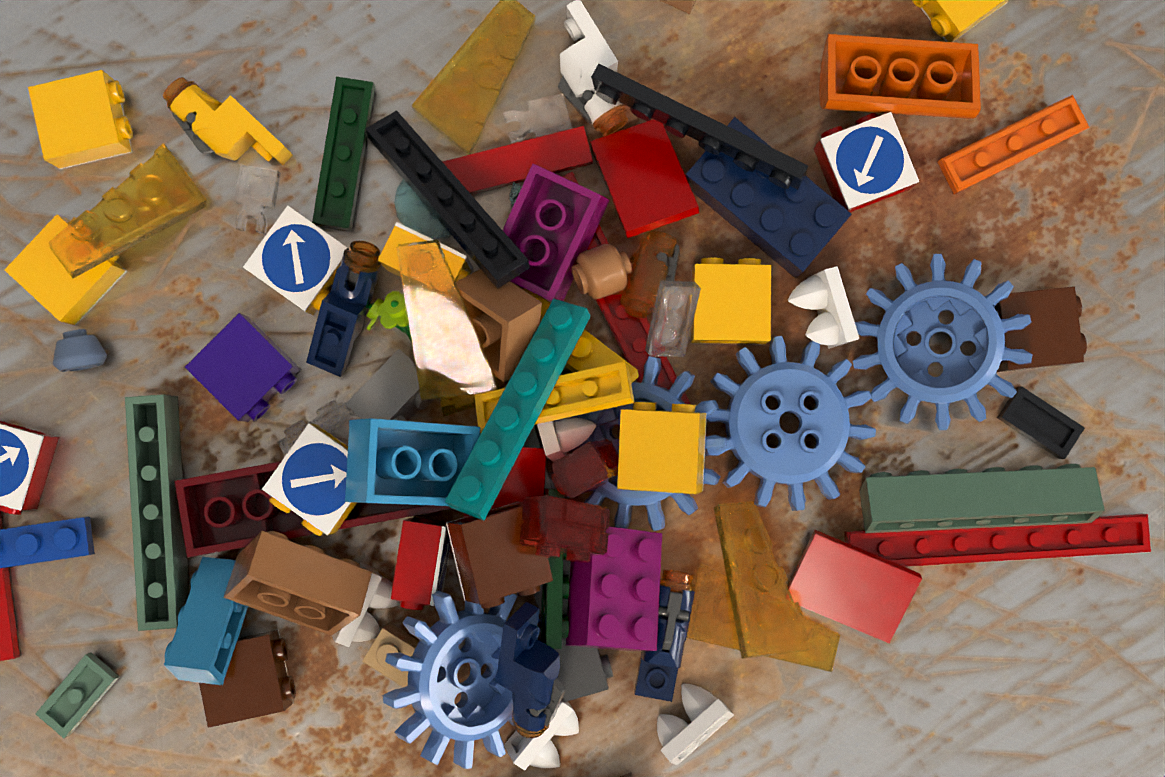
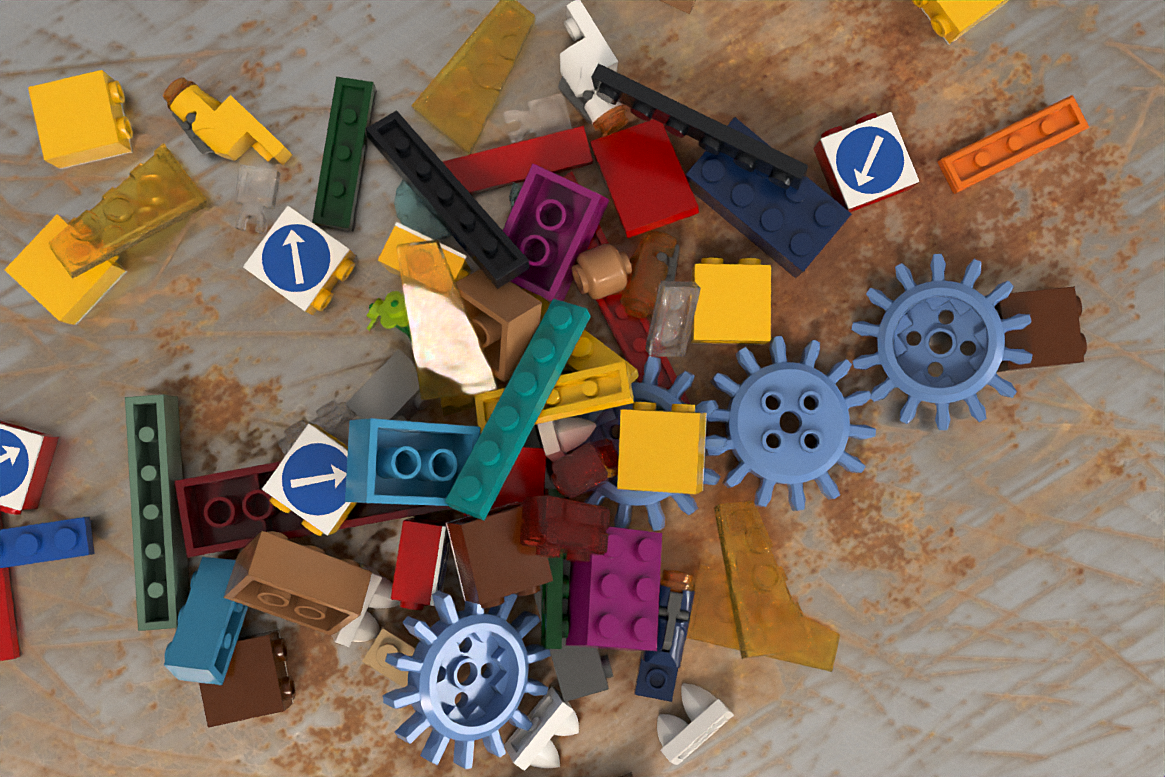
(77, 695): sand green plate -> none
(78, 352): sand blue cone -> none
(244, 369): dark purple piece -> none
(345, 308): dark blue plate -> none
(530, 672): dark blue plate -> none
(827, 295): white tile -> none
(853, 586): tile -> none
(900, 76): orange brick -> none
(935, 547): red tile -> none
(980, 499): sand green brick -> none
(1041, 423): black tile -> none

